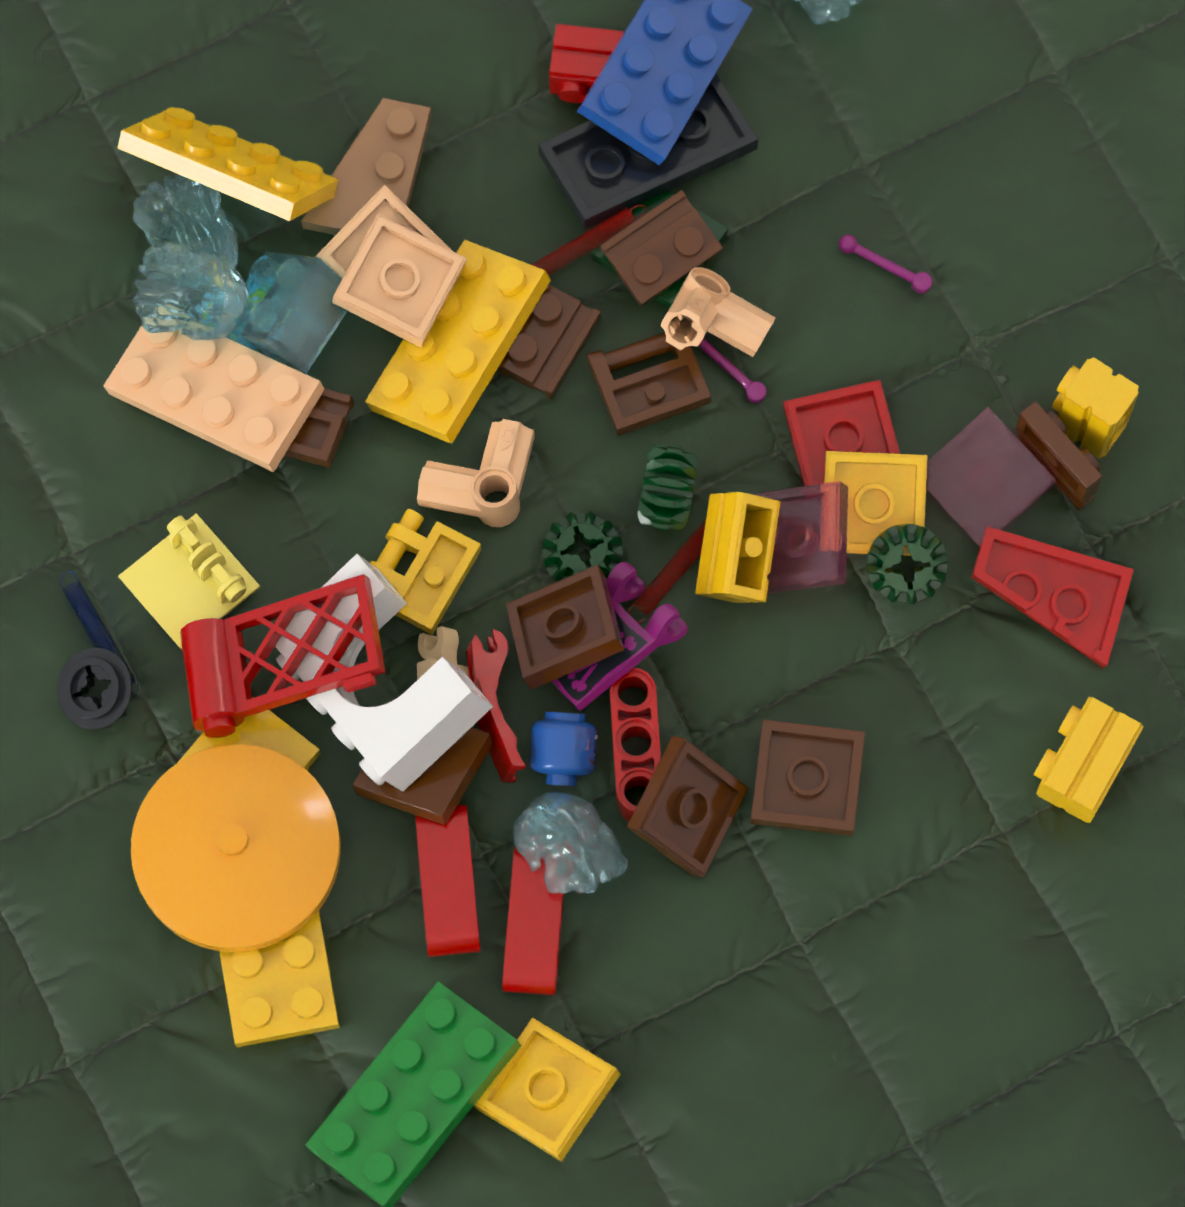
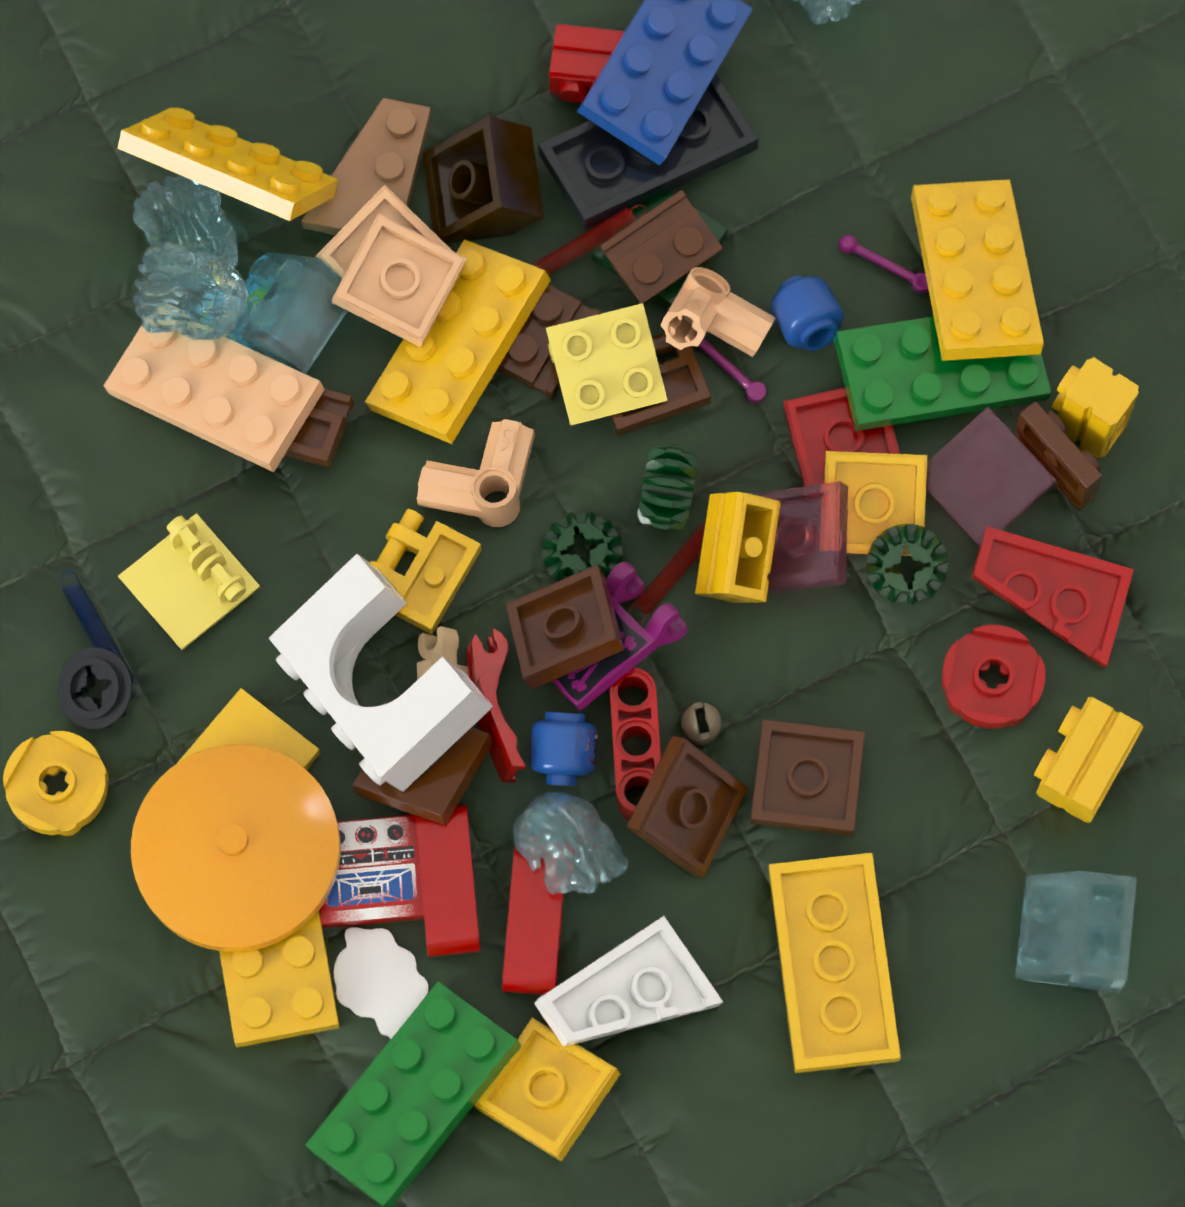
(47, 755): none -> yellow plate
(219, 669): red piece -> none
(376, 874): none -> tile
(378, 978): none -> white sticker
(483, 182): none -> dark brown slope
(606, 364): none -> light yellow hinge
(629, 988): none -> white wing
(690, 727): none -> dark tan hinge
(807, 312): none -> blue head
(834, 963): none -> yellow plate
(899, 376): none -> green plate
(976, 270): none -> yellow plate
(1017, 661): none -> red plate
(1076, 929): none -> clear light blue slope

